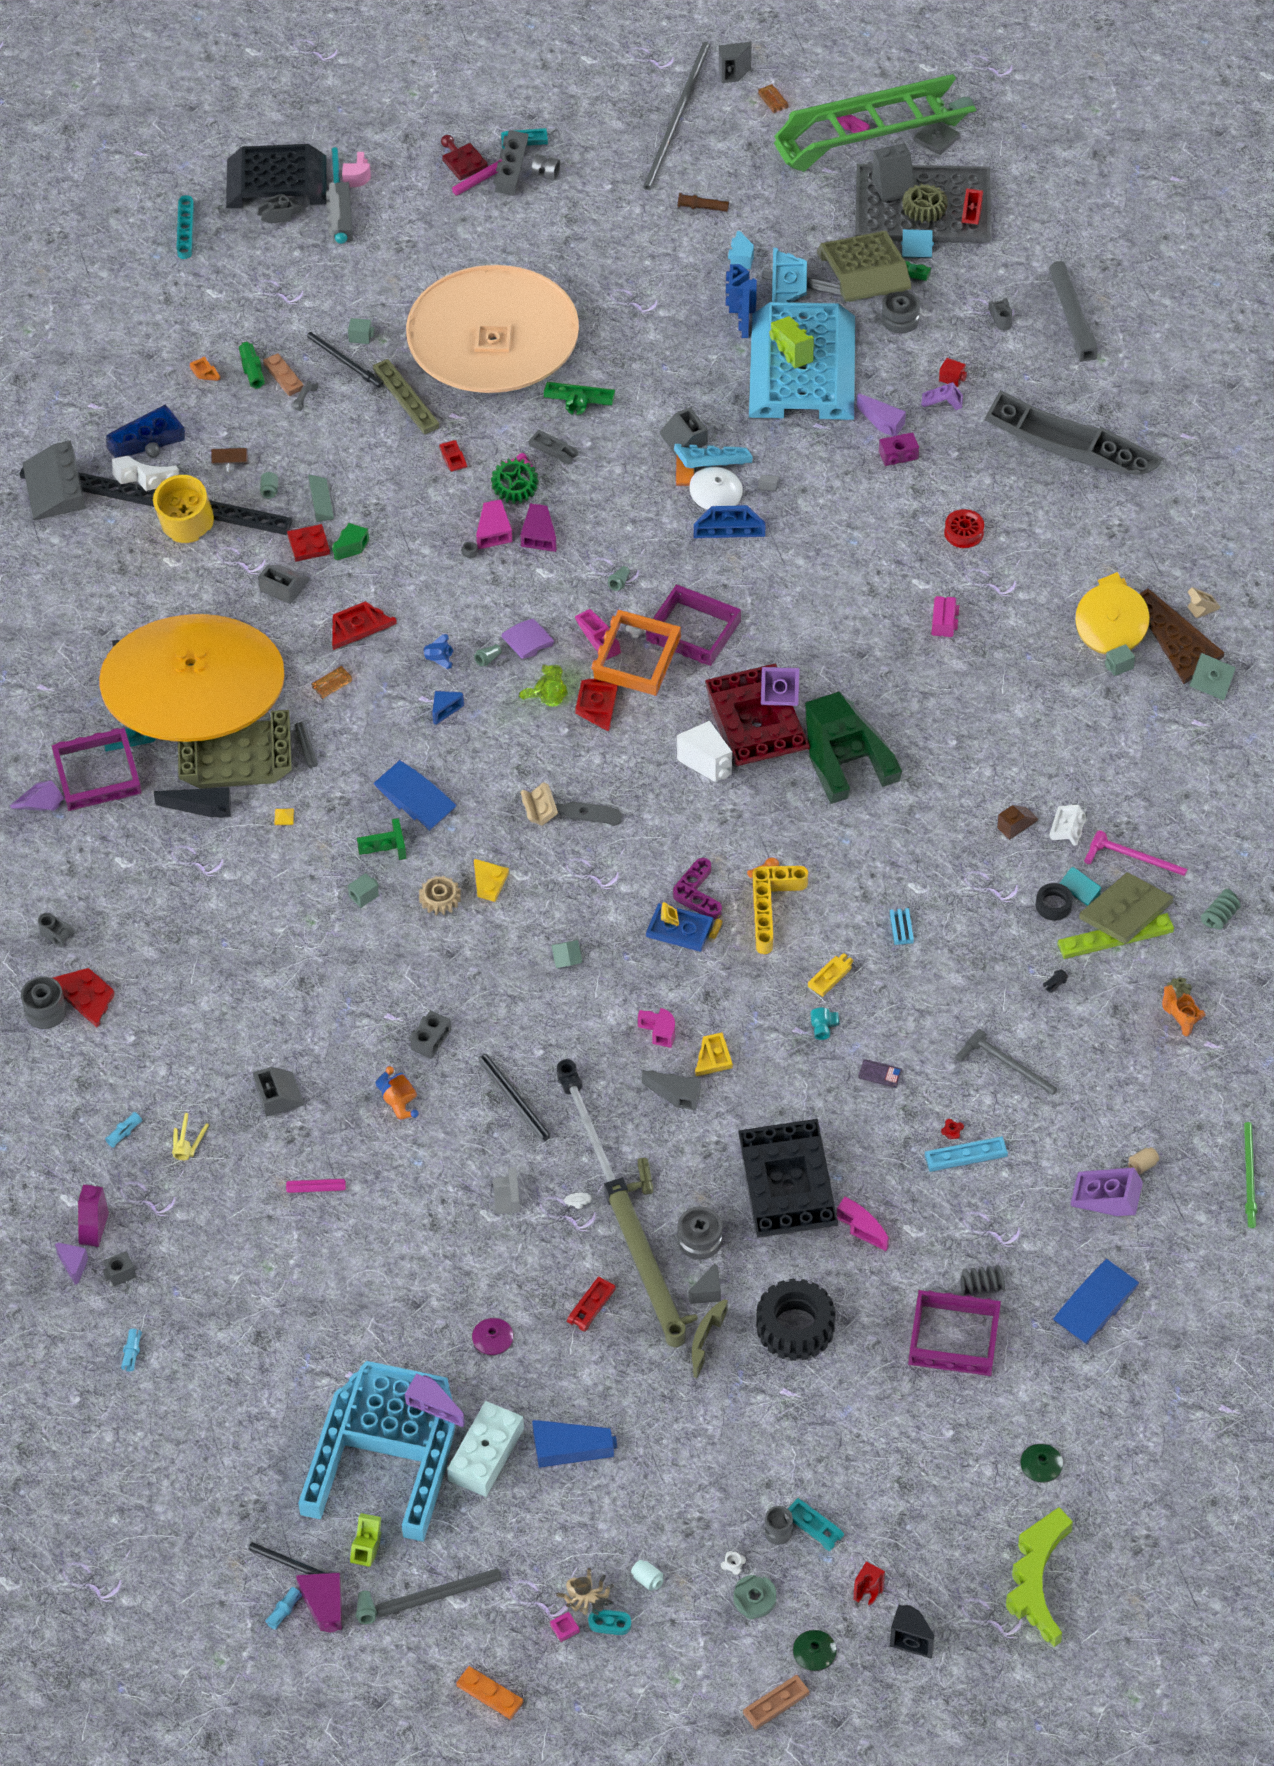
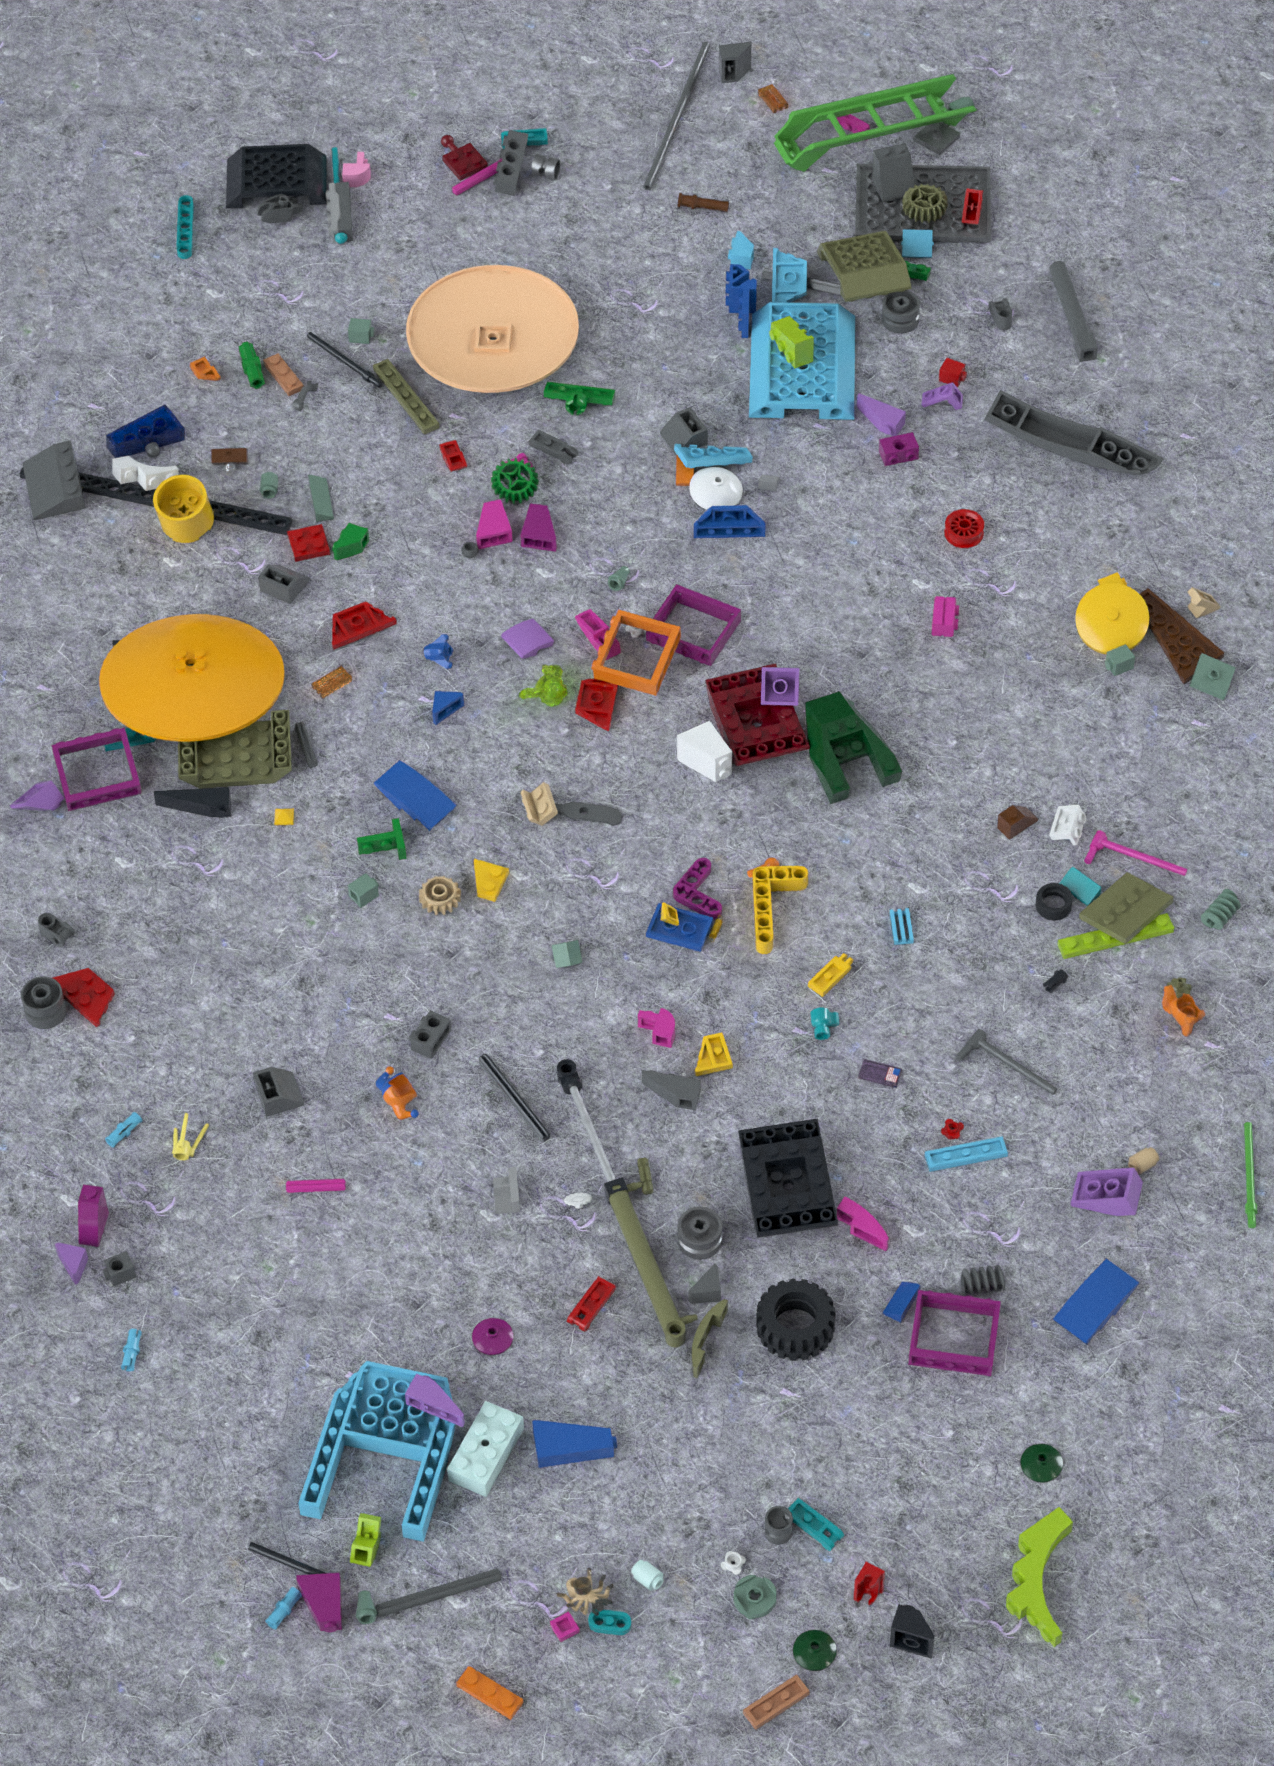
(486, 655): sand green cone -> none
(902, 1301): none -> blue slope

